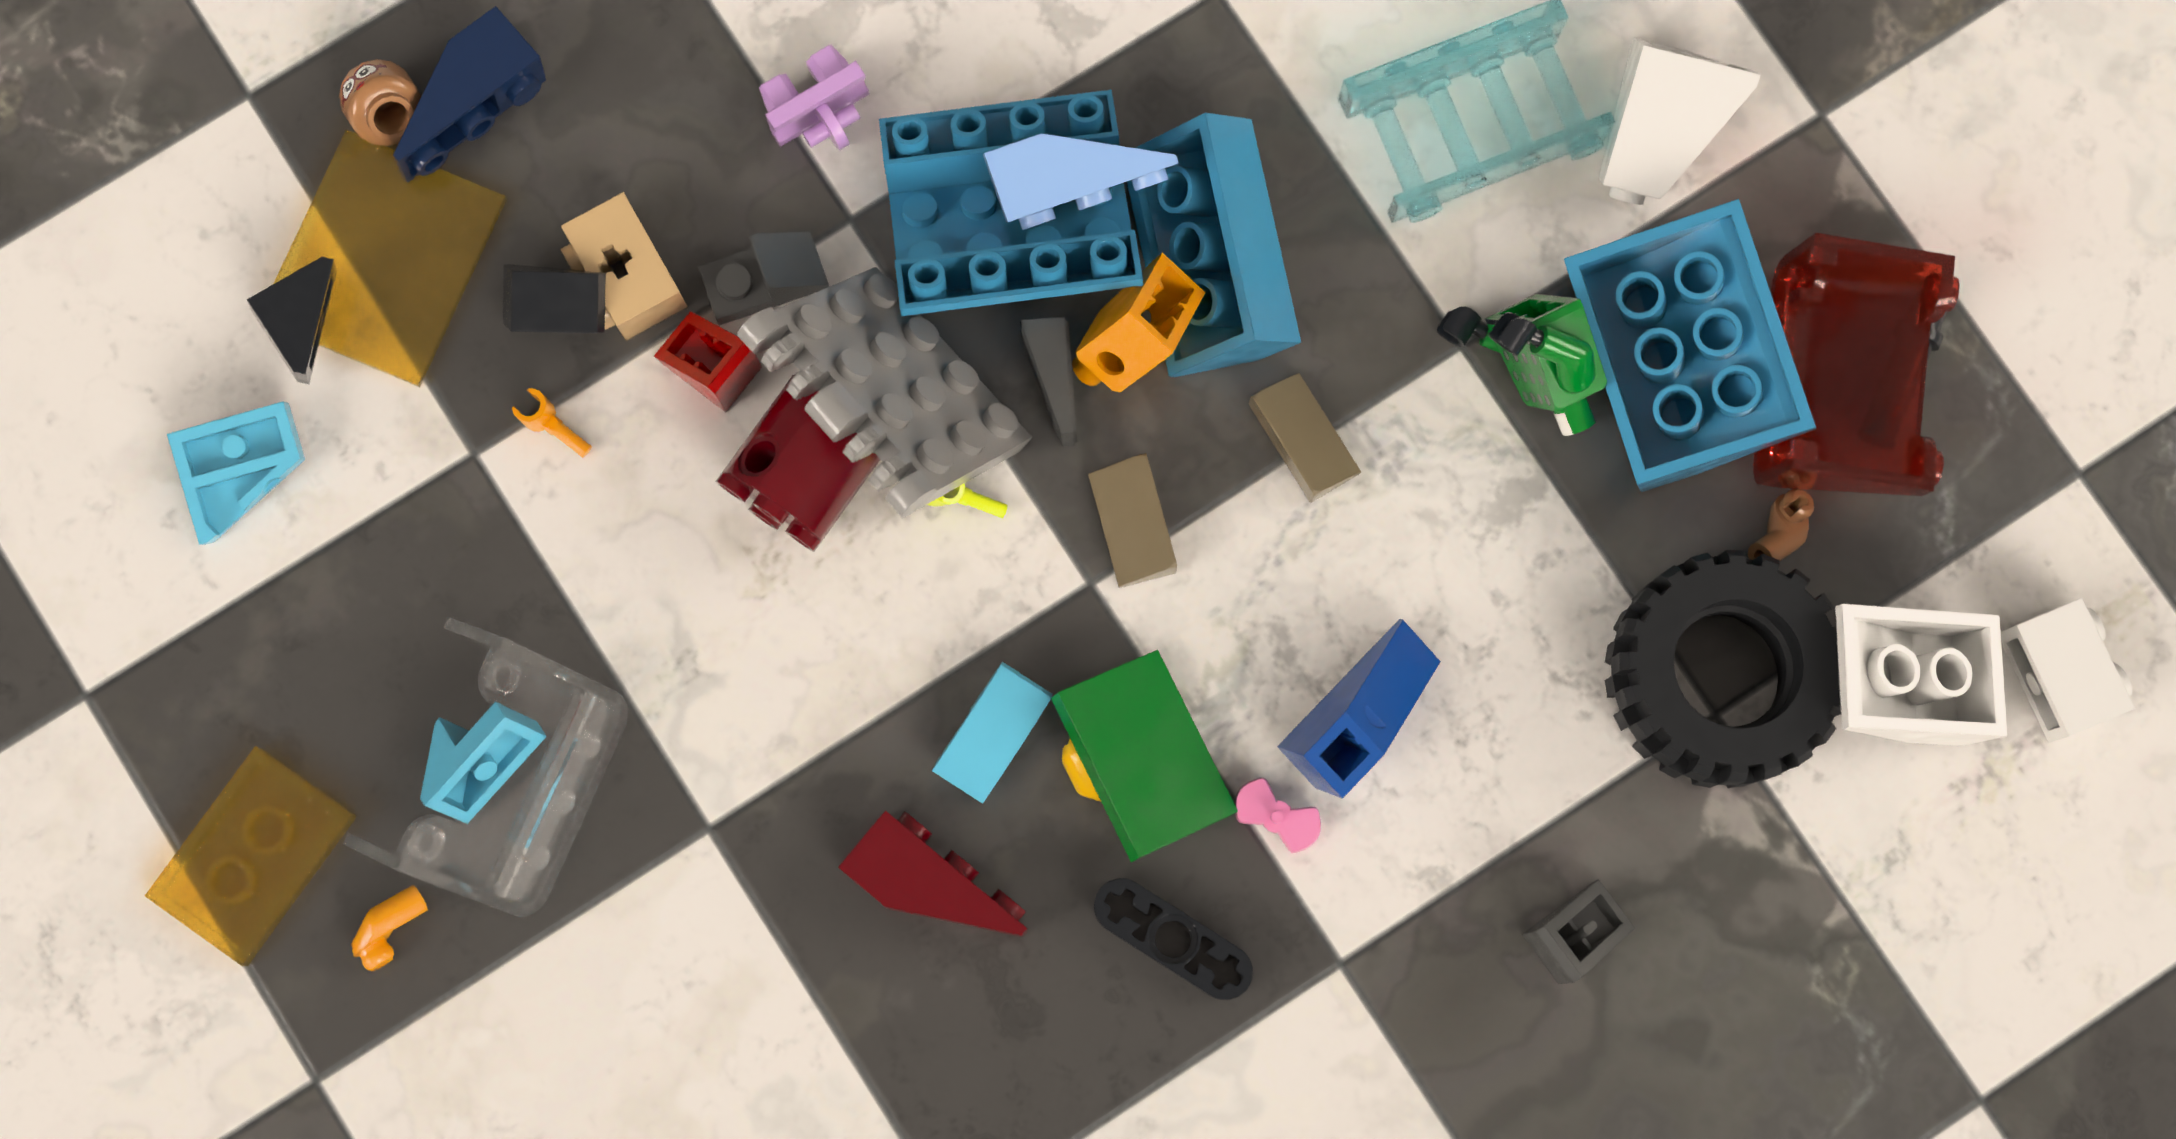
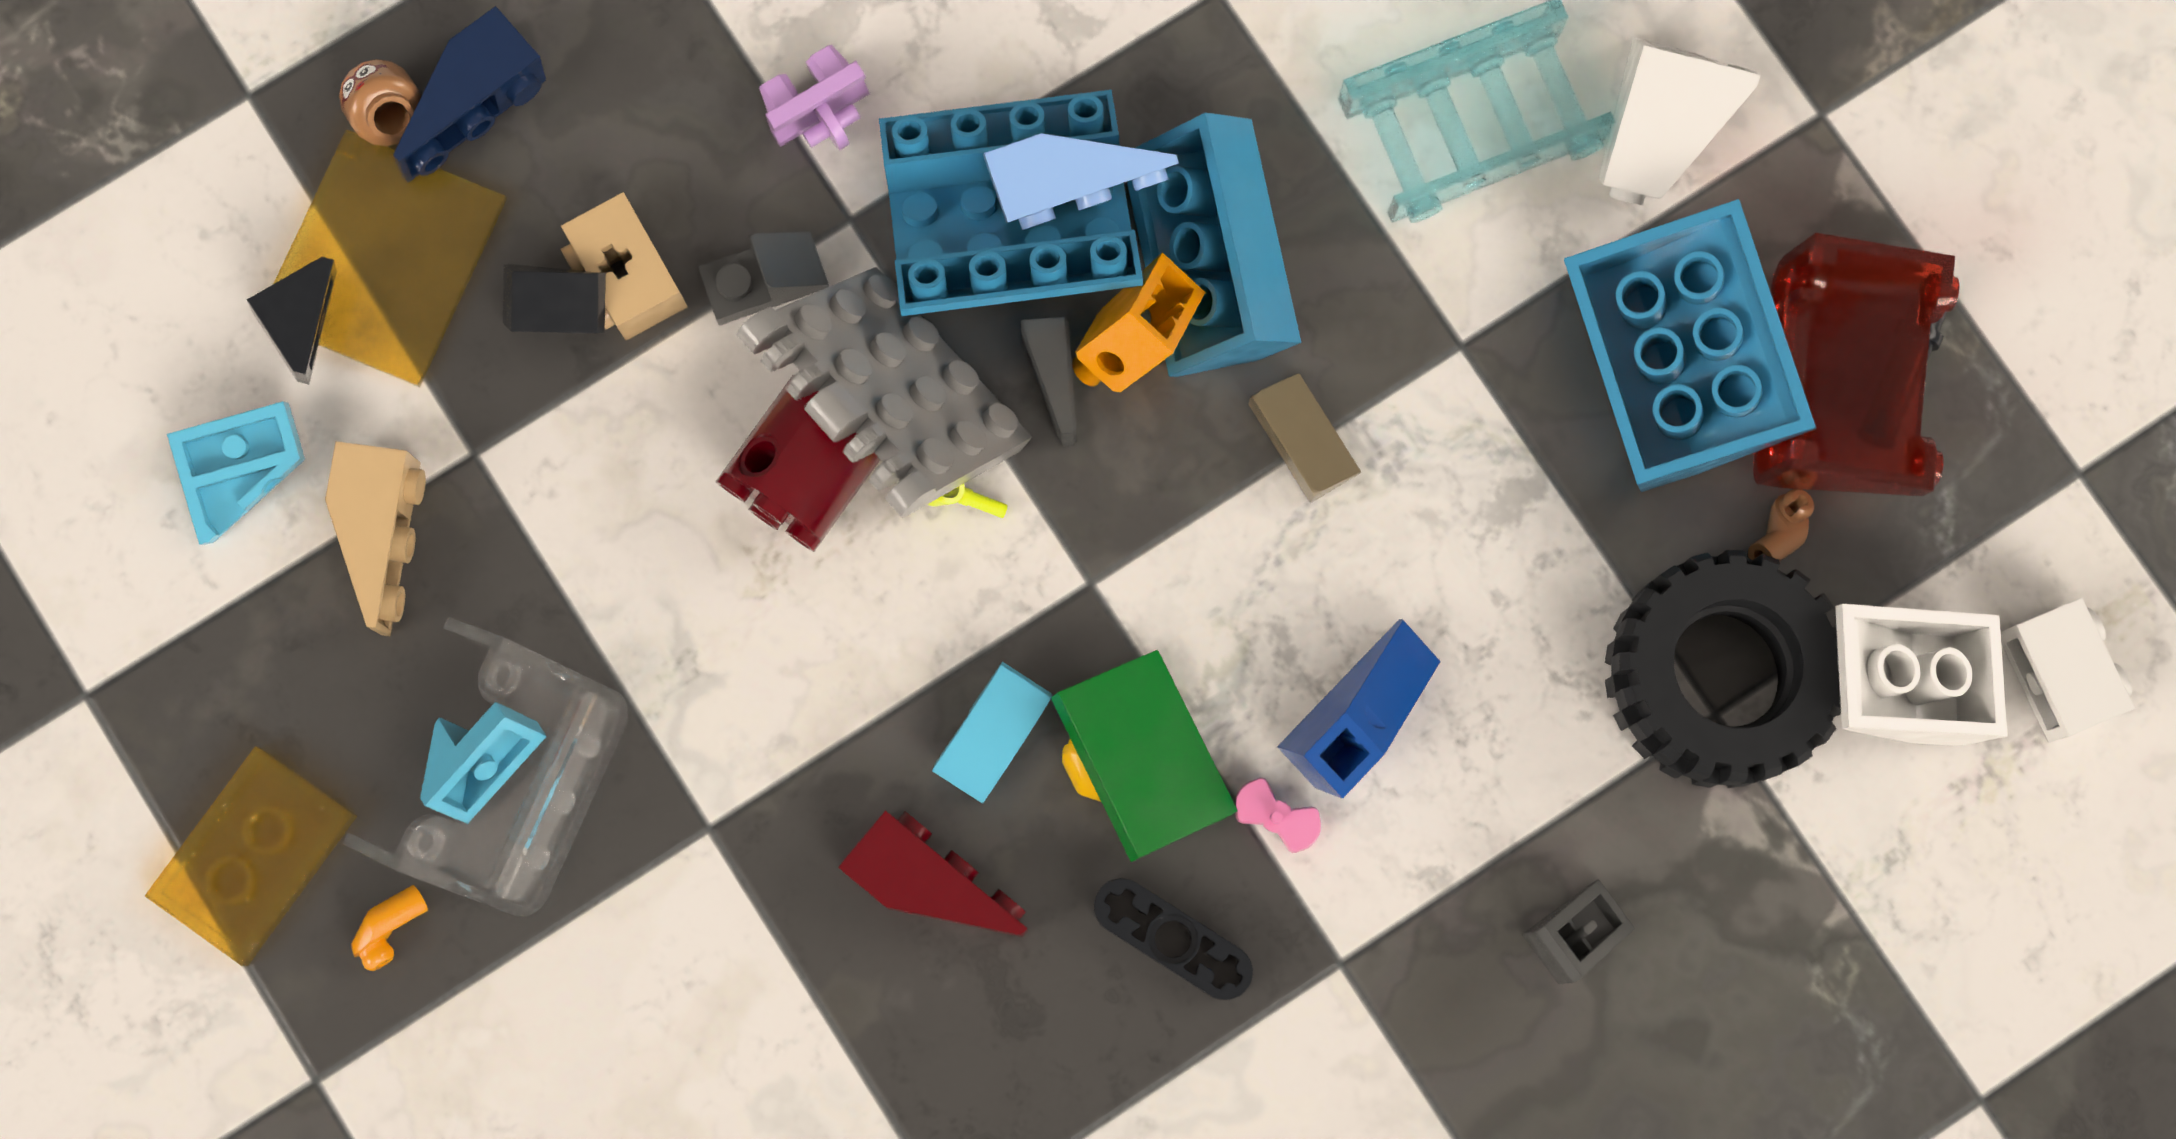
(371, 512): none -> tan slope
(546, 420): light orange hand -> none
(709, 360): red slope -> none
(1133, 521): dark tan slope -> none
(1545, 351): green torso -> none

